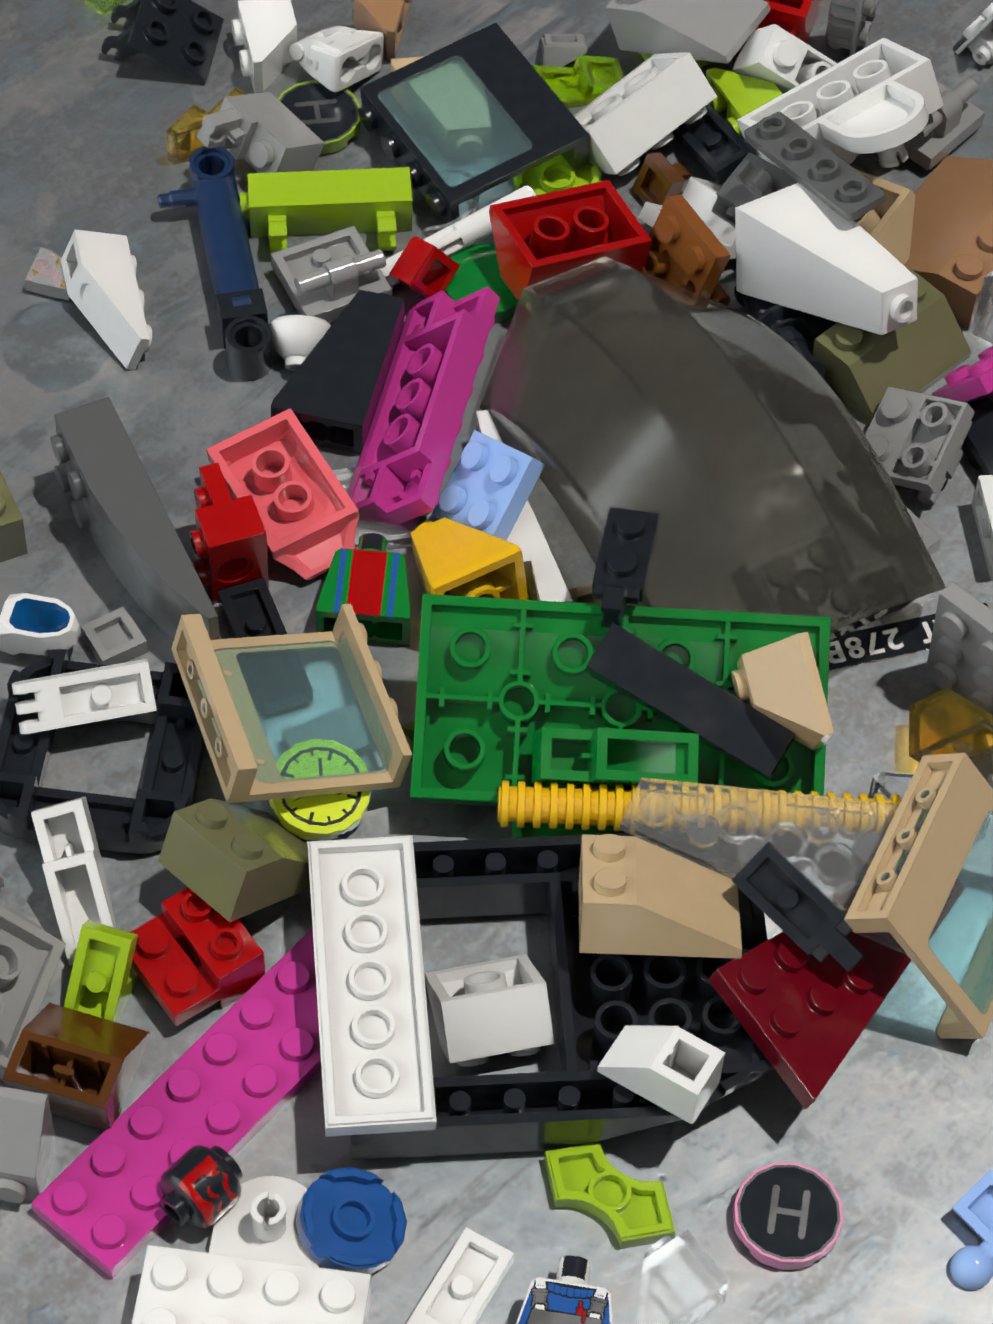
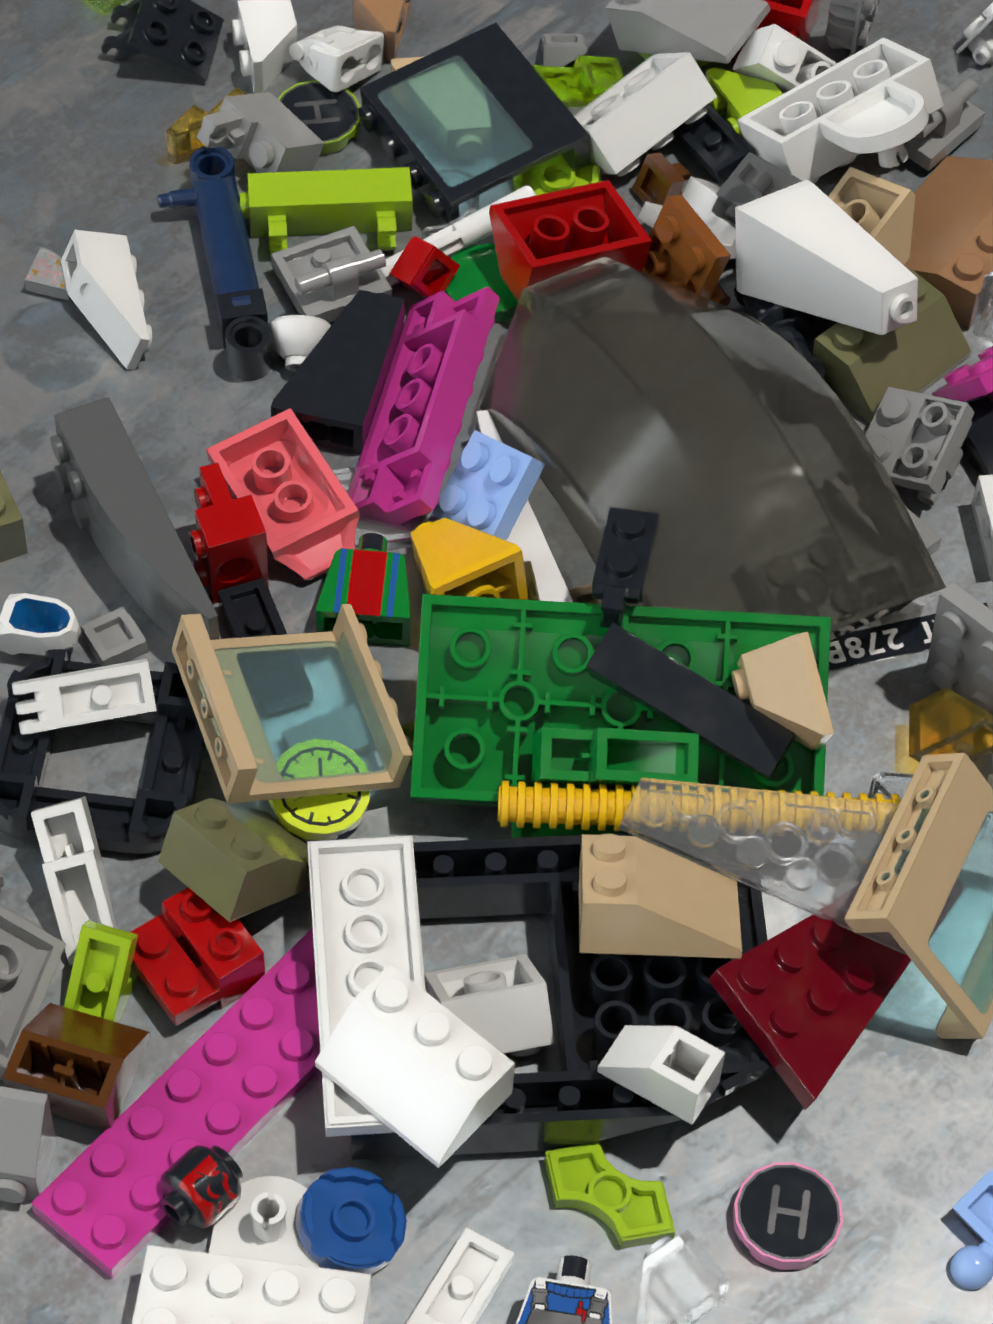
(416, 1065): none -> white slope
(798, 907): black hinge -> none
(815, 166): dark grey bracket -> none

